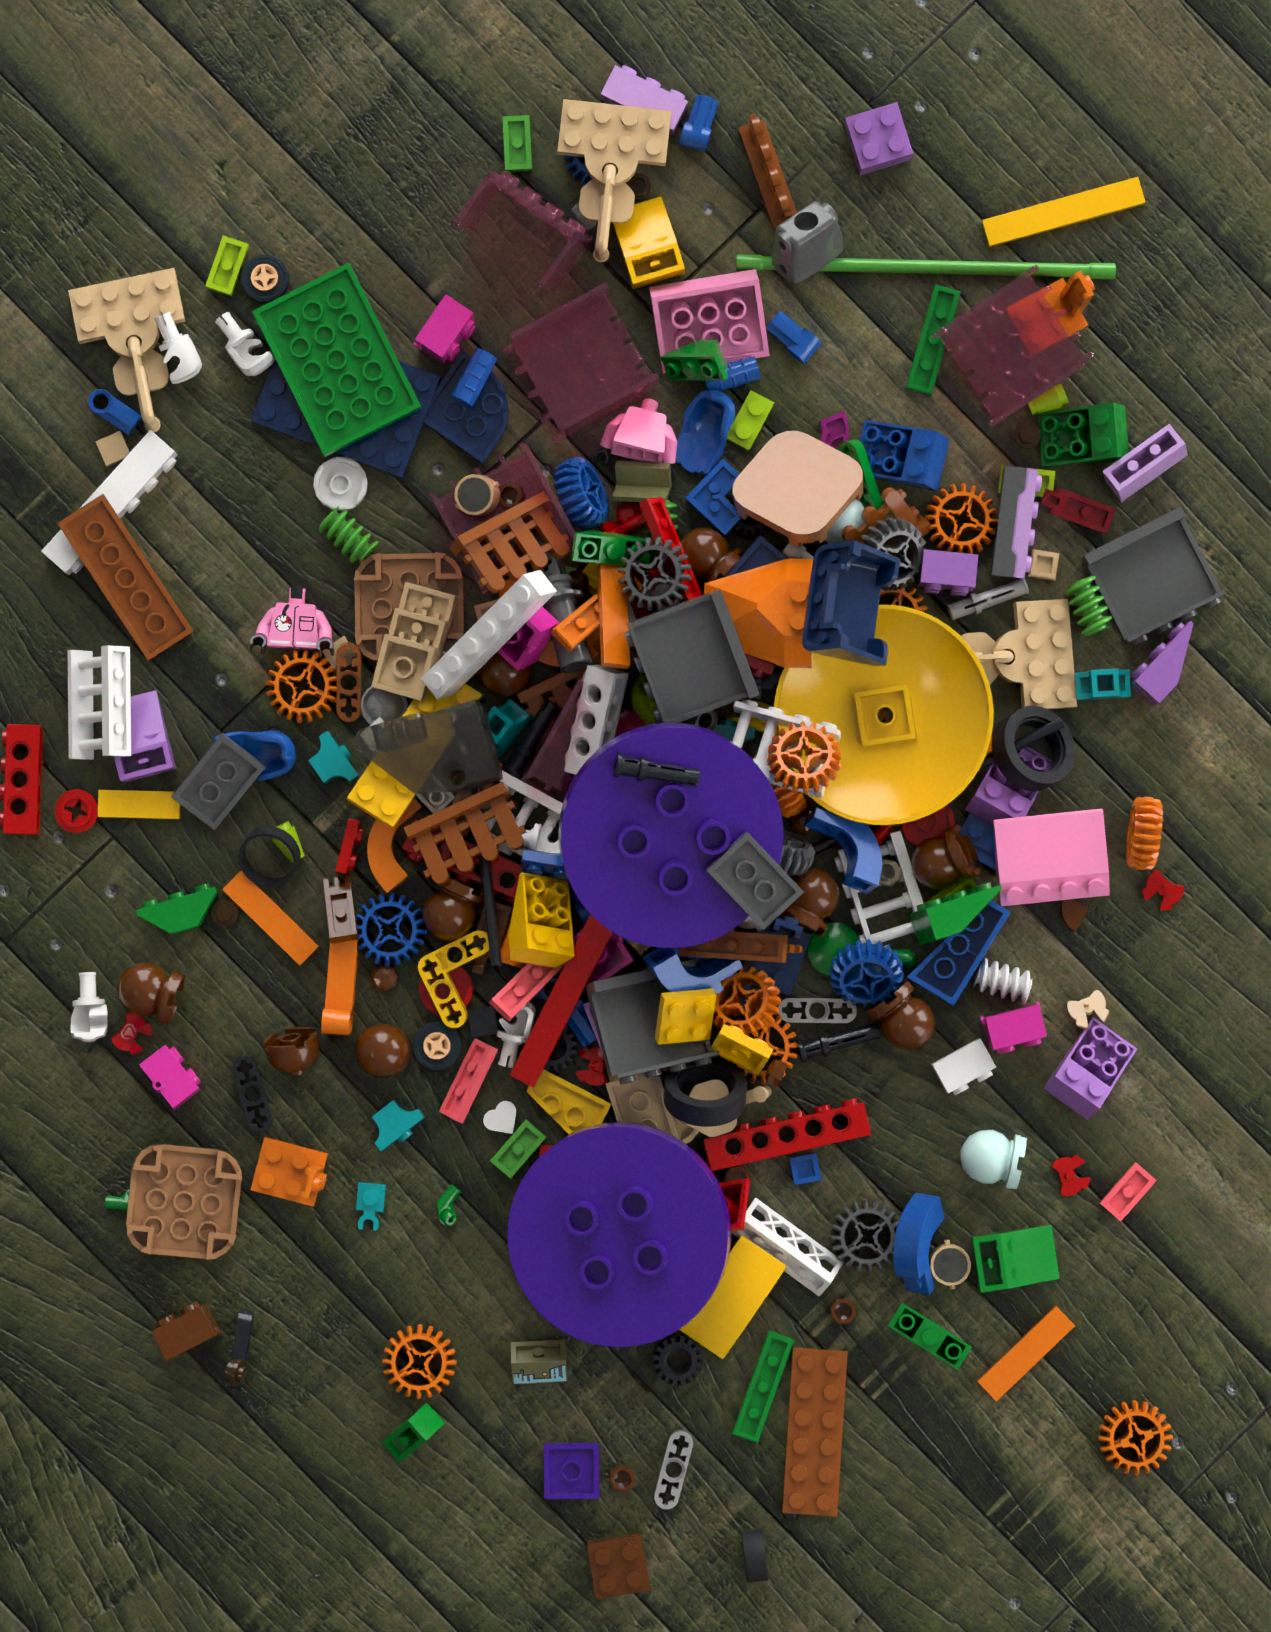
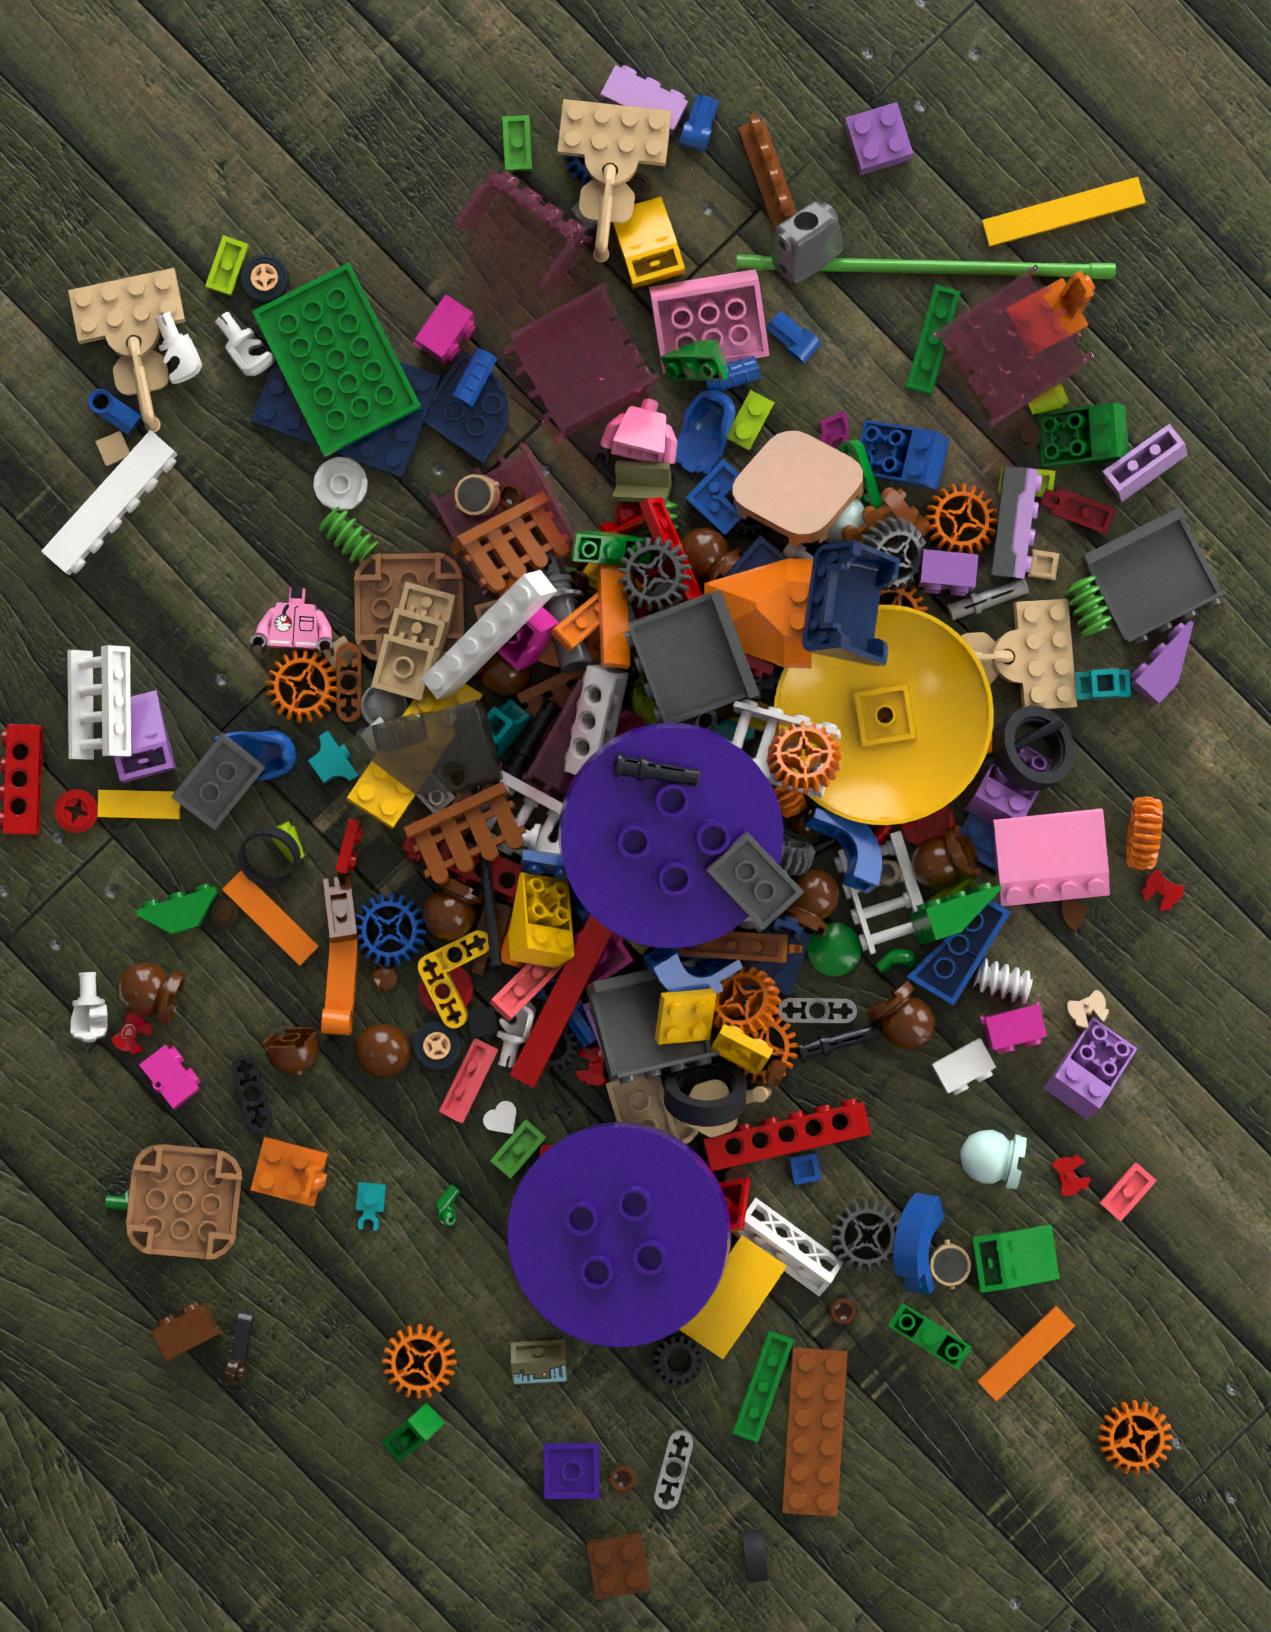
(125, 577): dark orange plate -> none
(380, 850): orange arch -> none
(395, 1124): teal brick -> none
(567, 1103): yellow wing -> none
(581, 493): blue gear -> none
(879, 963): blue gear -> none

